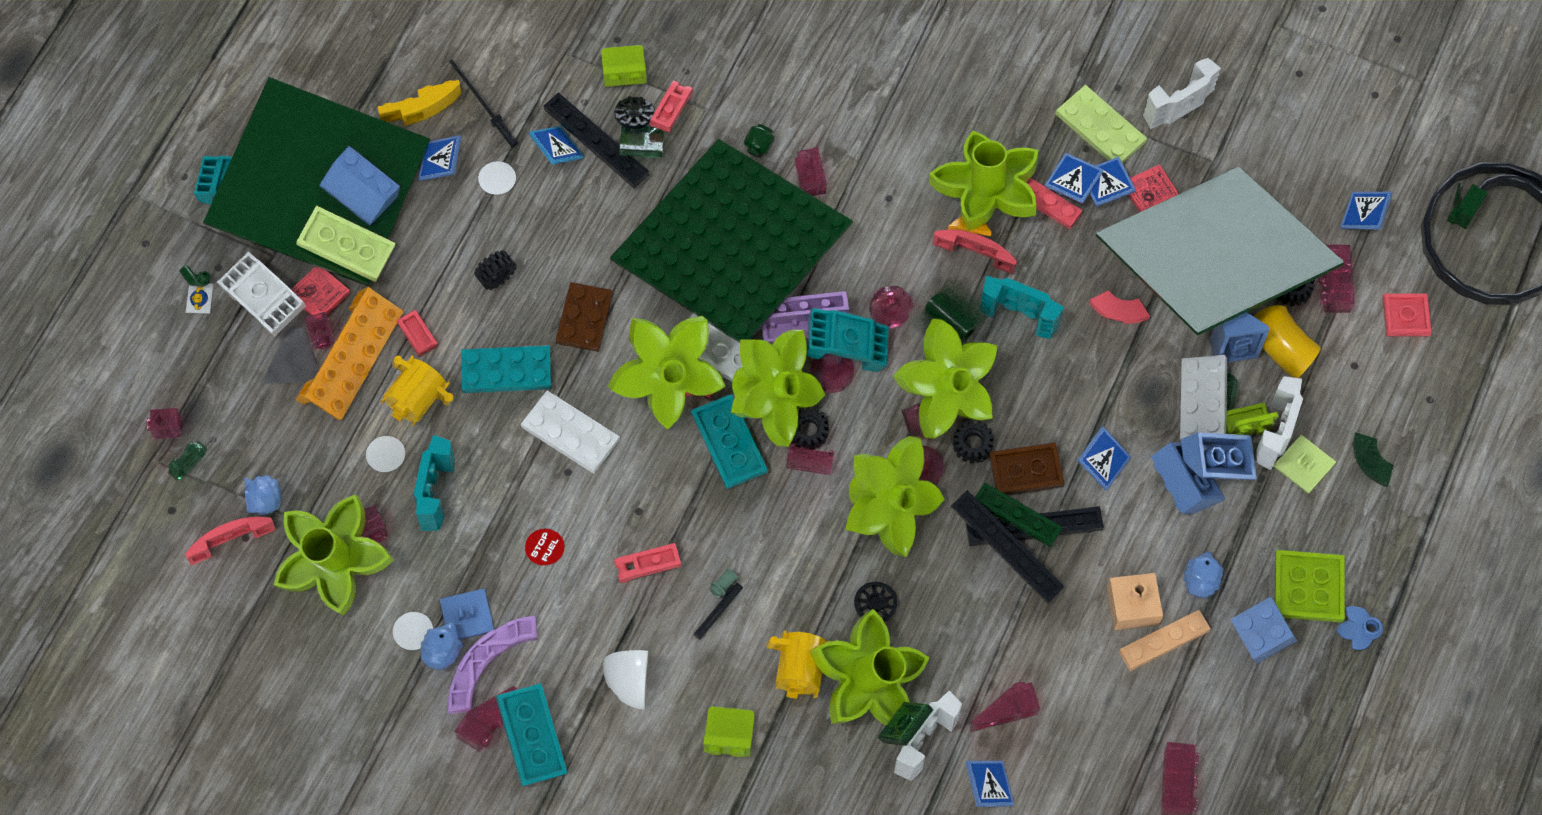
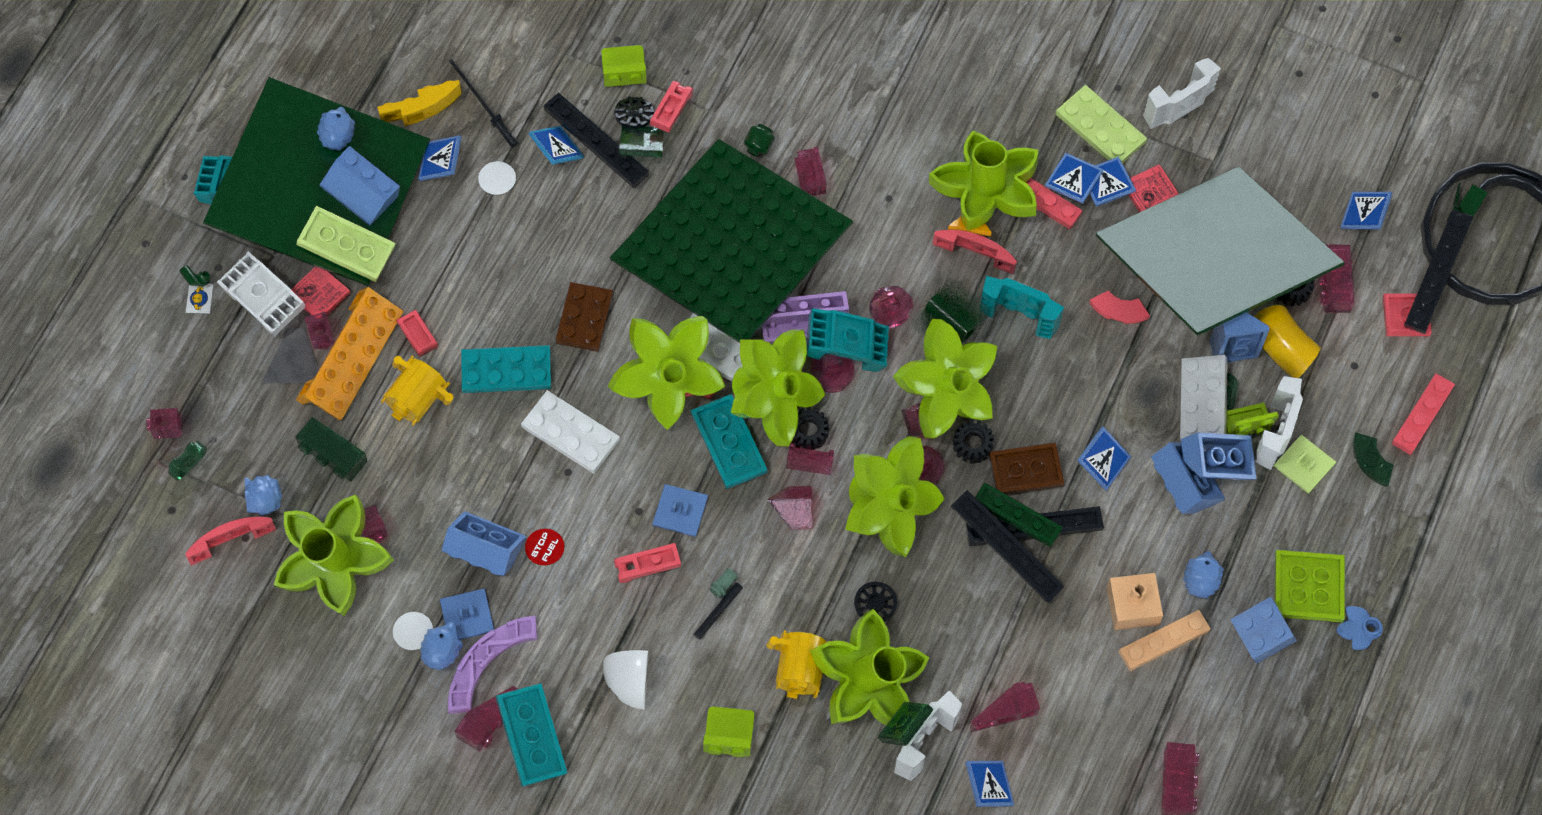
(331, 449): none -> clear green brick
(336, 129): none -> medium blue animal
(385, 454): white sticker -> none
(437, 457): teal plate -> none
(483, 543): none -> medium blue slope
(495, 270): black tyre -> none
(680, 510): none -> medium blue piece
(794, 506): none -> clear pink slope
(1423, 414): none -> coral plate
(1438, 271): none -> black plate

